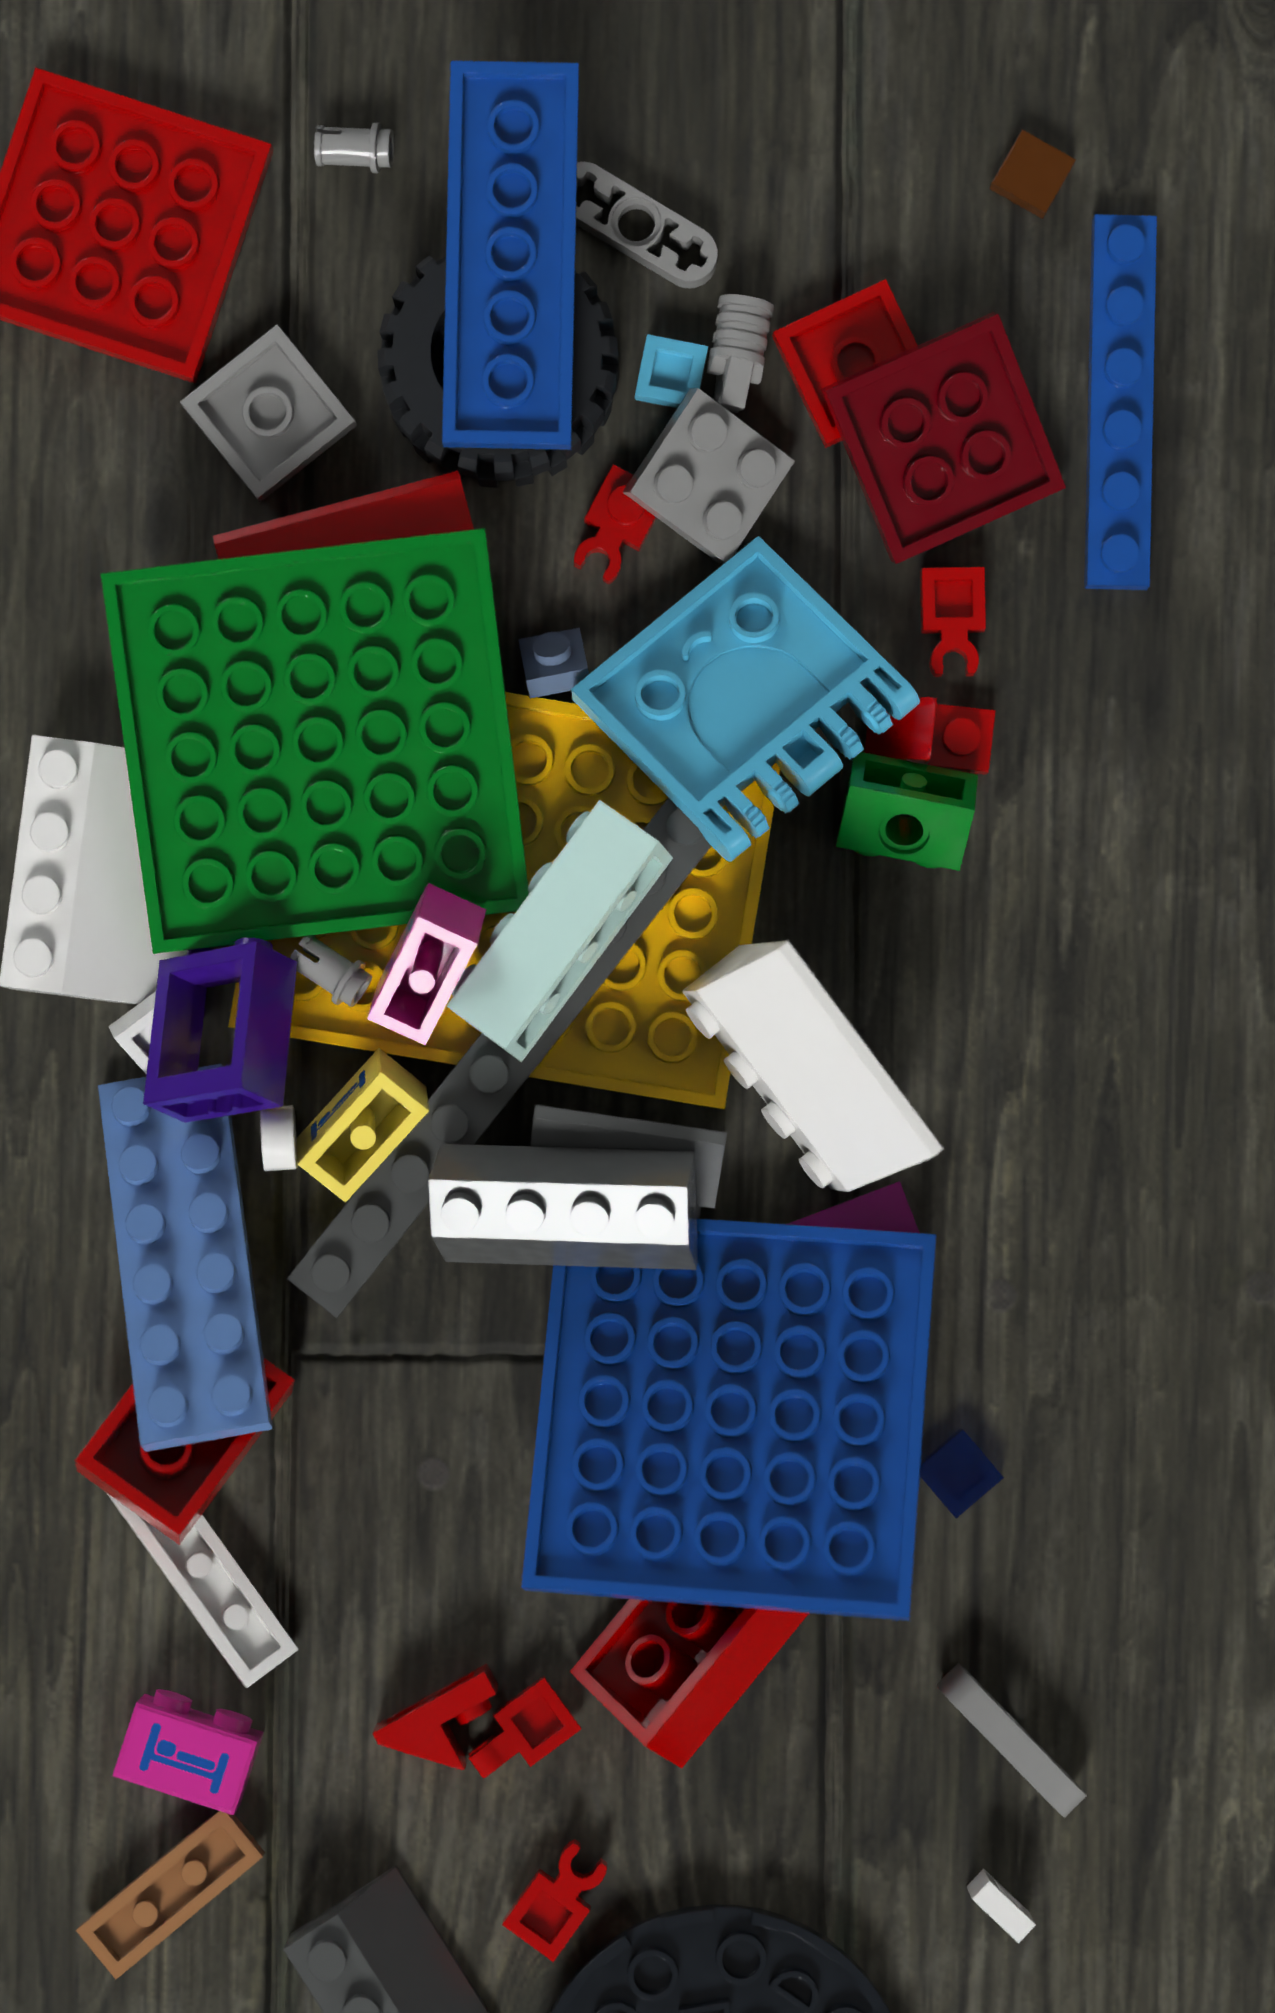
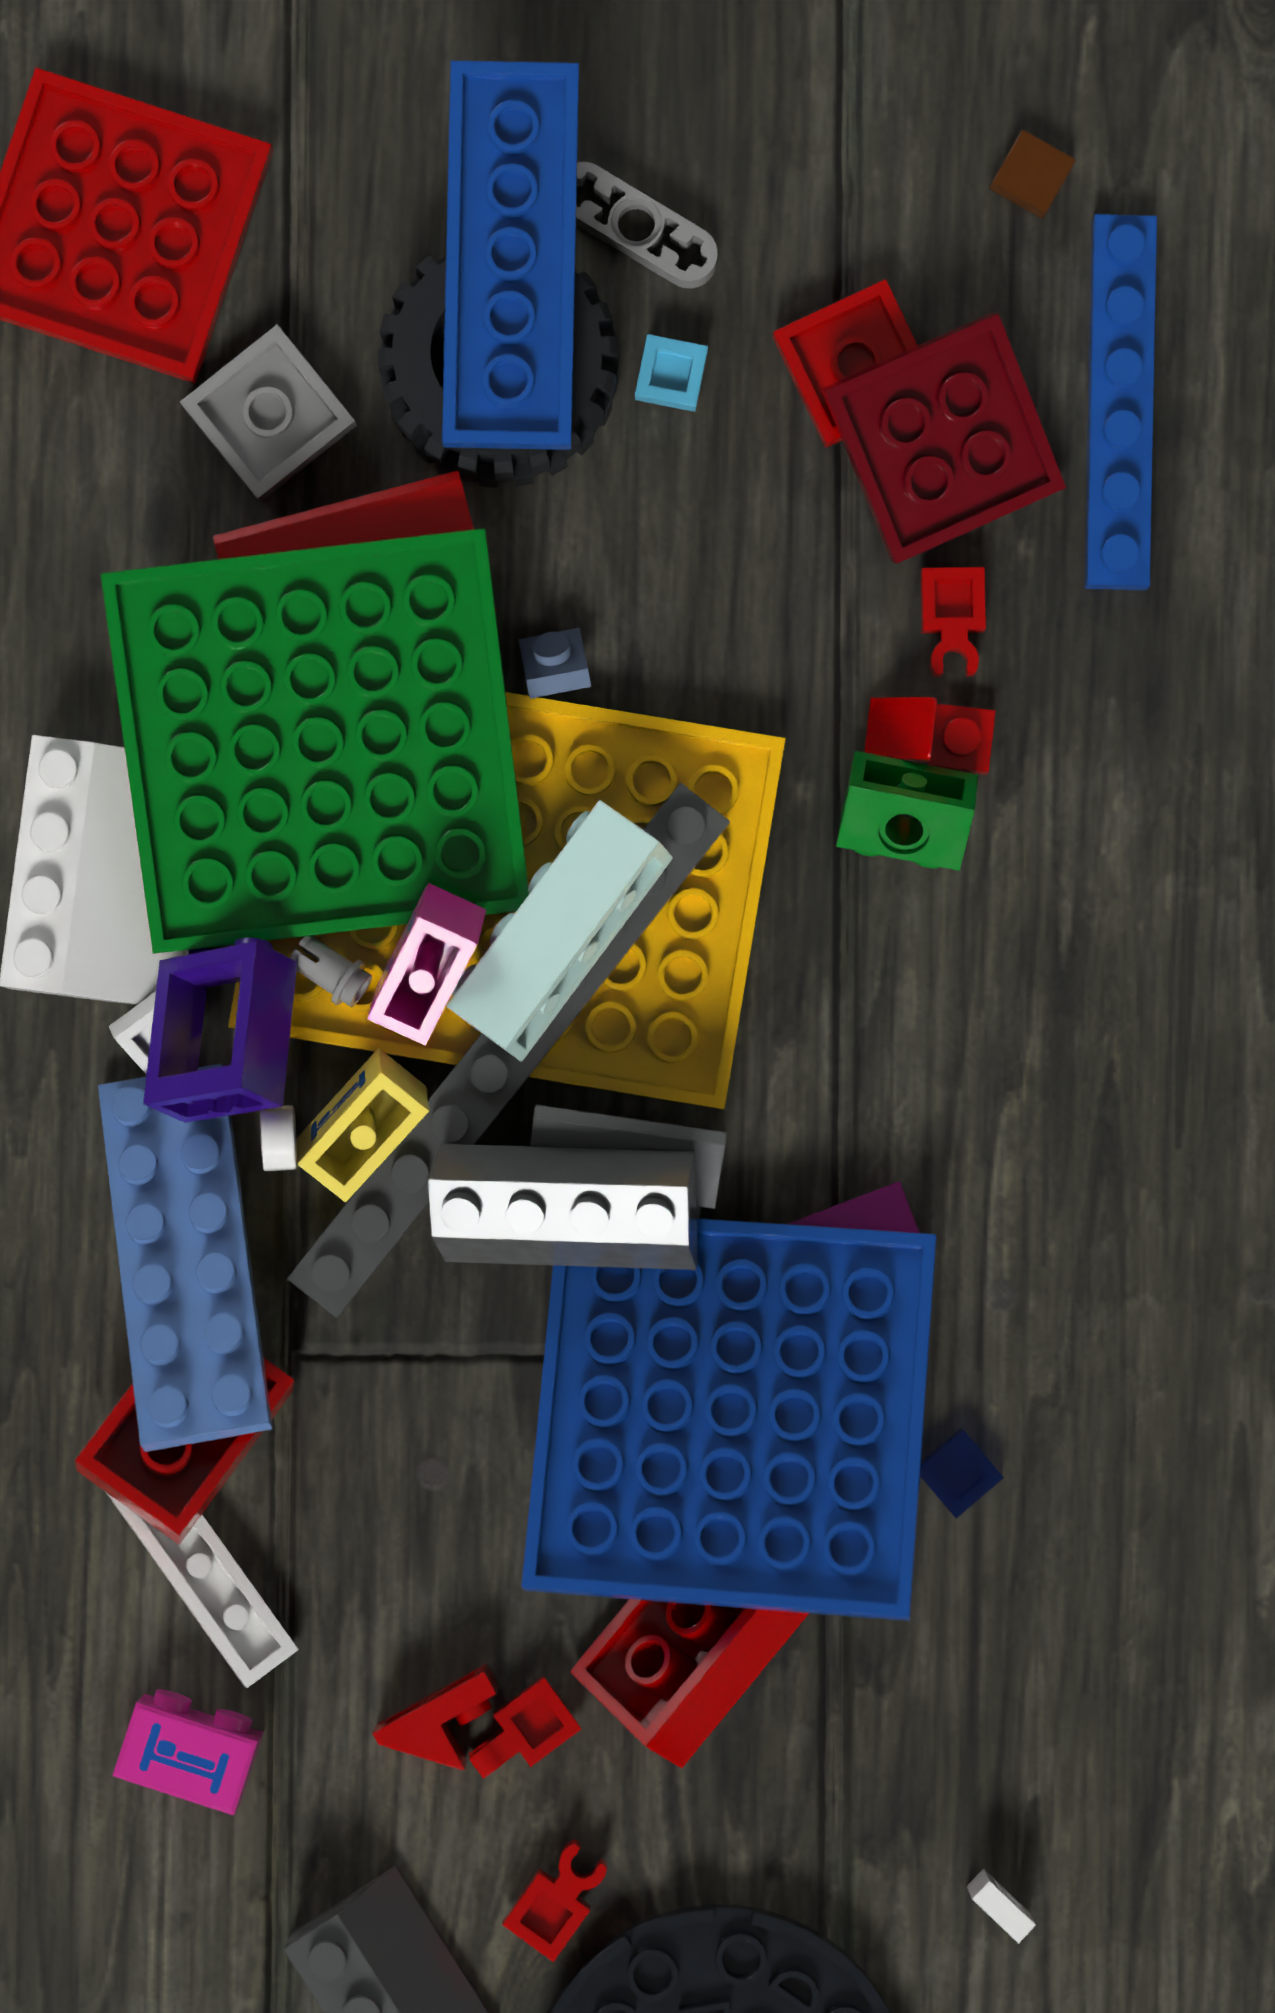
(170, 1892): medium nougat plate -> none
(354, 147): light grey pin -> none
(617, 522): red plate -> none
(708, 476): light grey plate -> none
(738, 685): medium azure hinge -> none
(739, 348): light grey hinge -> none
(808, 1067): white slope -> none
(1011, 1740): light grey beam -> none

